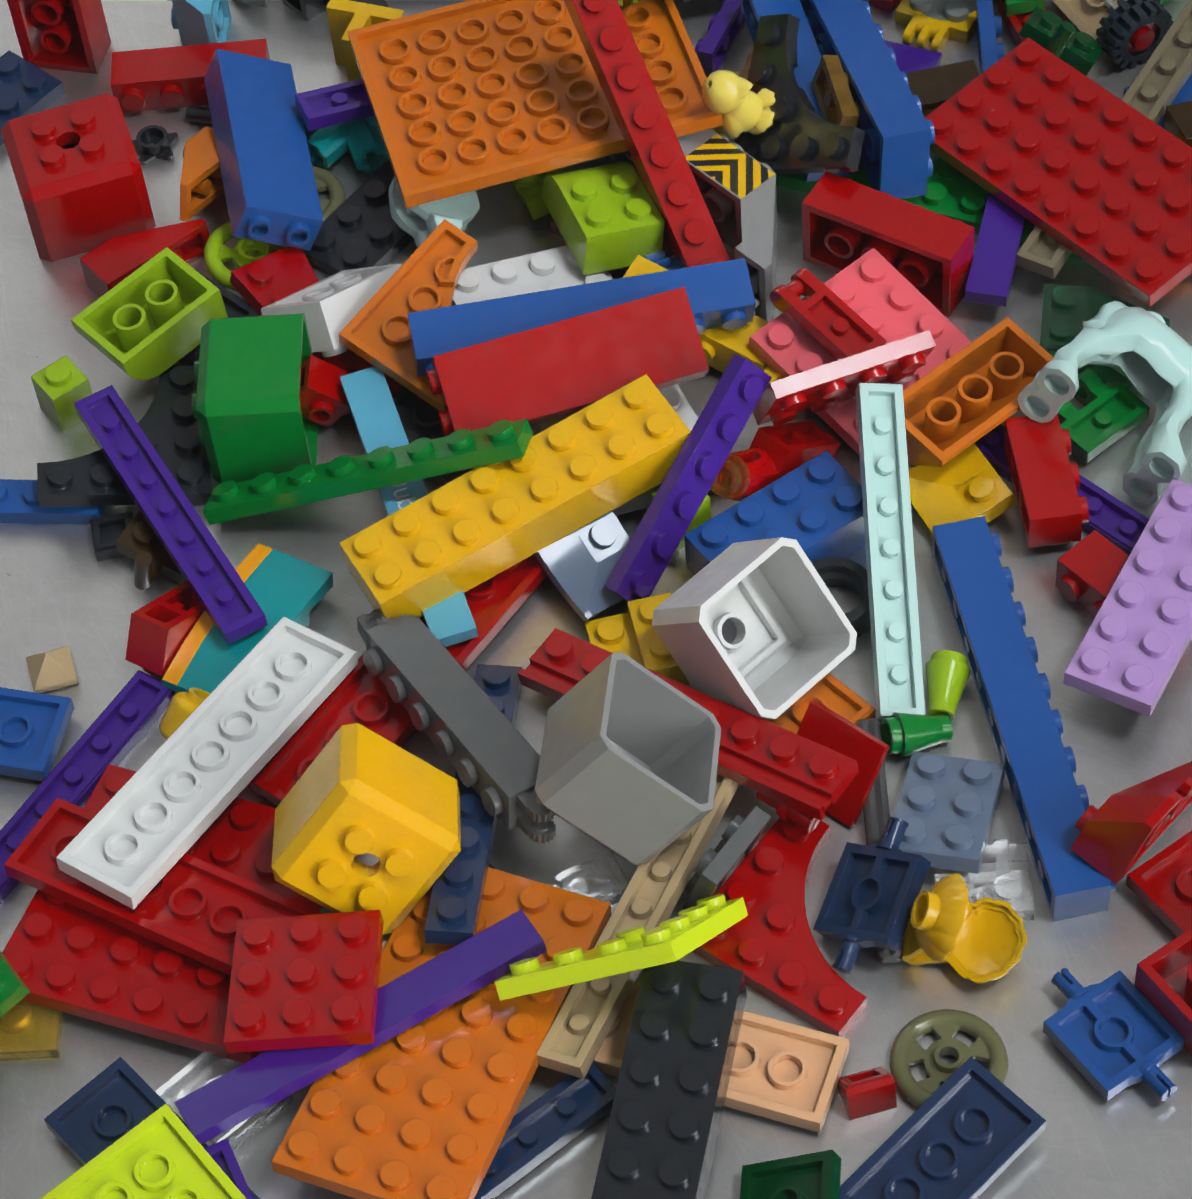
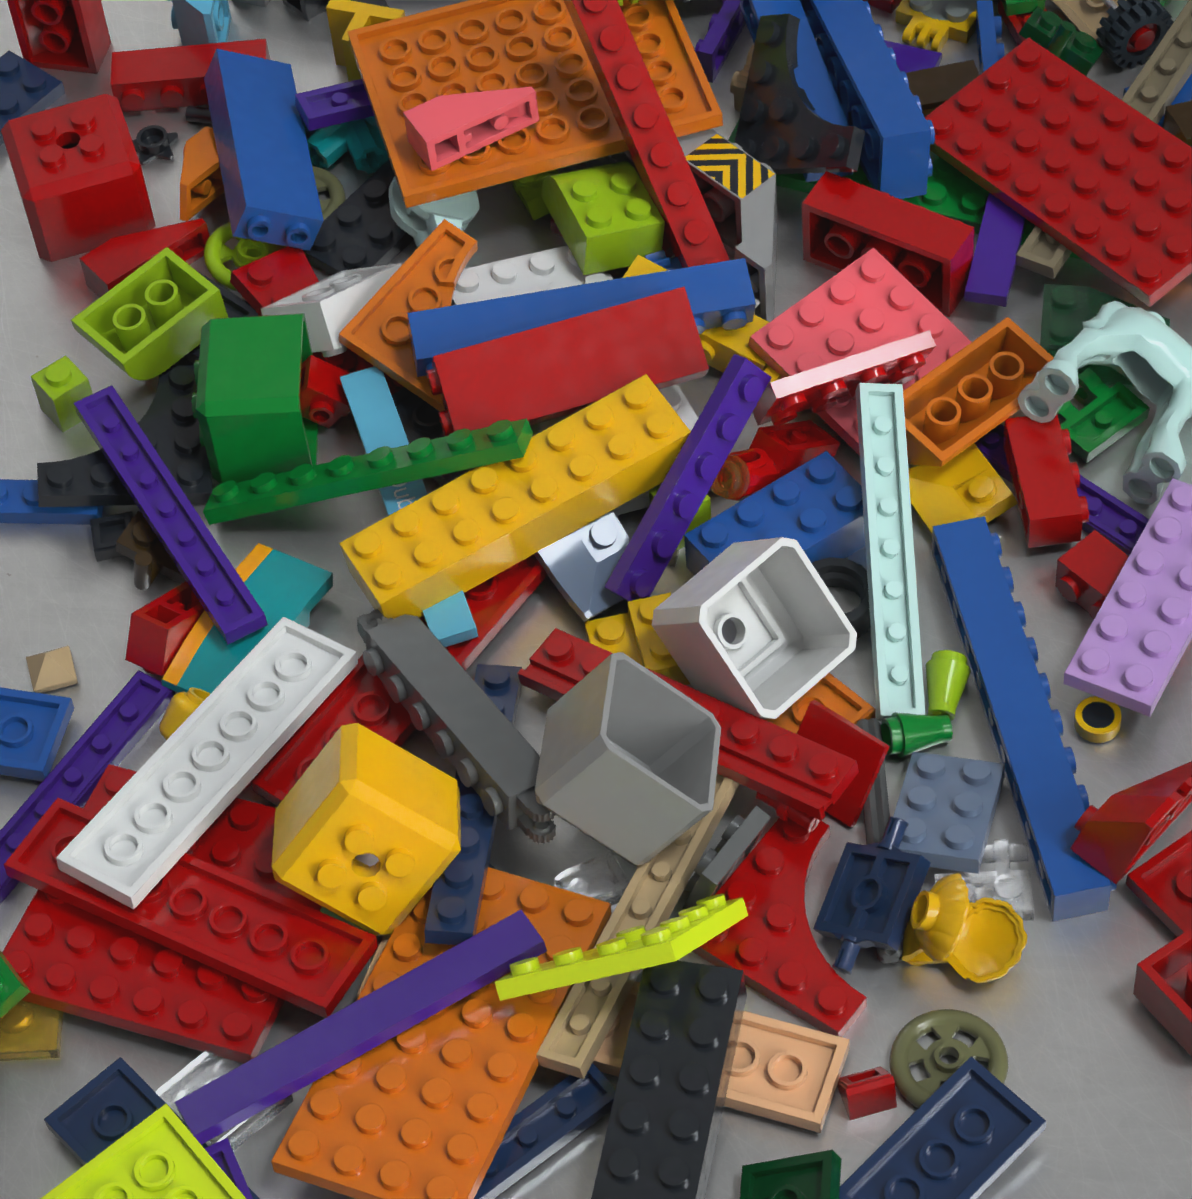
(304, 981): red plate -> none
(467, 121): none -> coral slope
(740, 107): light yellow animal -> none
(825, 315): red plate -> none
(833, 93): pearl gold plate -> none
(1097, 719): none -> yellow tile
(1113, 1035): blue plate -> none

